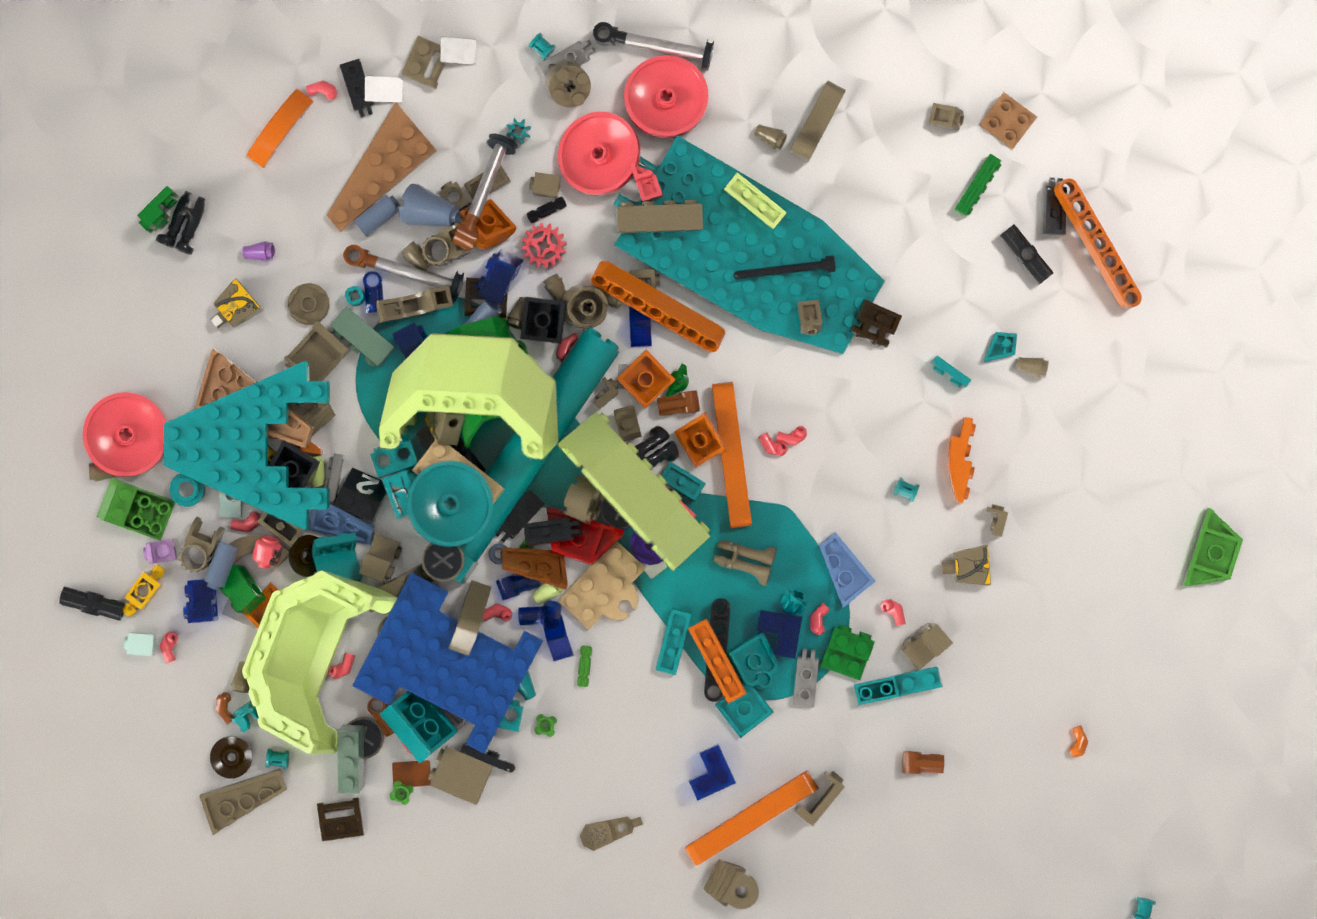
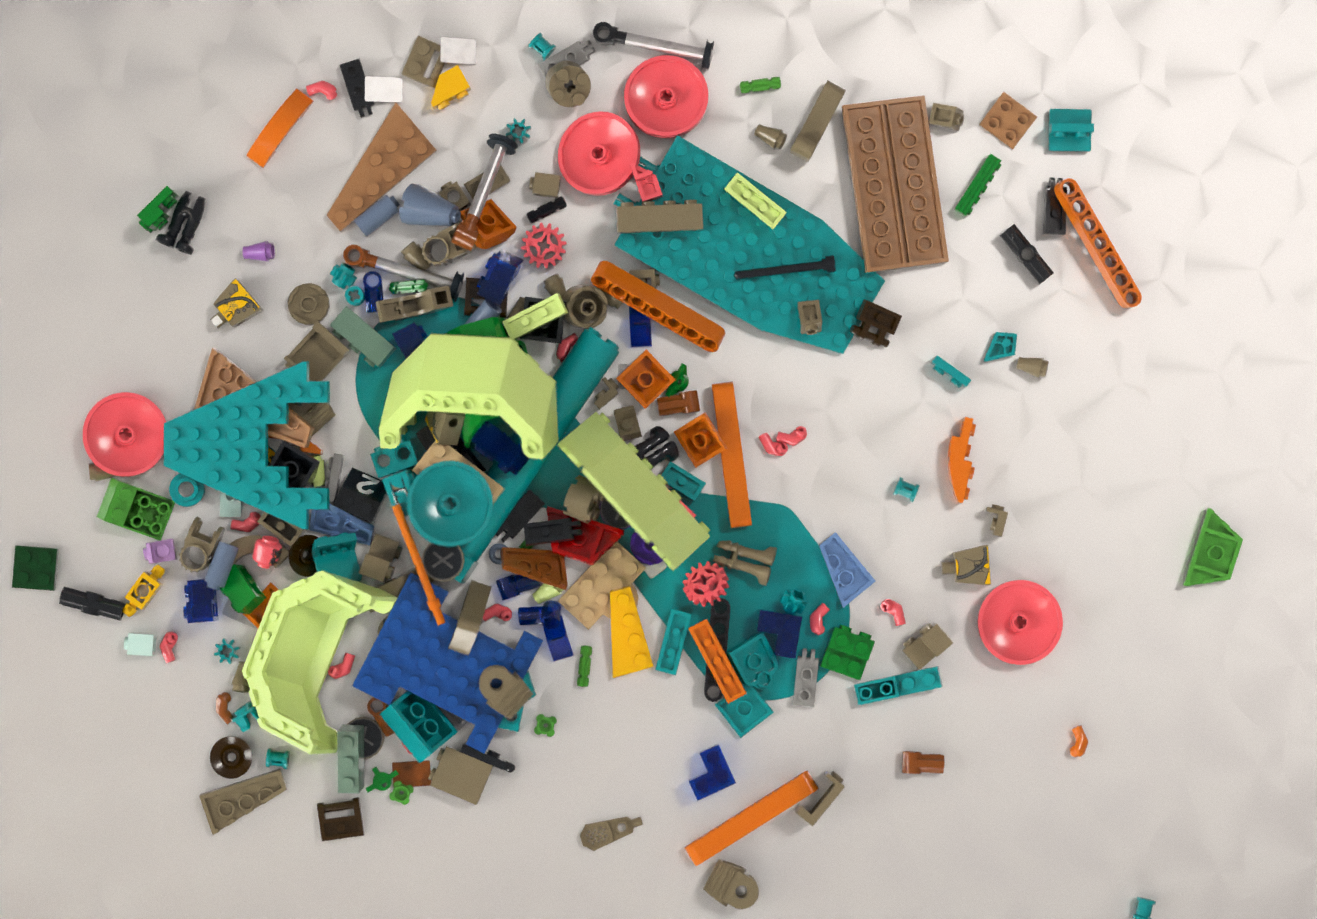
(35, 568): none -> dark green plate
(222, 647): none -> teal gear
(343, 275): none -> teal gear
(380, 778): none -> green piece
(408, 286): none -> axle
(433, 602): none -> orange bar
(448, 87): none -> yellow slope
(498, 446): none -> clear blue brick
(509, 696): none -> dark tan piece
(535, 316): none -> yellowish green plate
(629, 643): none -> yellow wing
(705, 584): none -> coral gear
(760, 84): none -> bright green axle
(895, 184): none -> medium nougat plate
(1020, 622): none -> coral dish
(1070, 130): none -> teal bracket

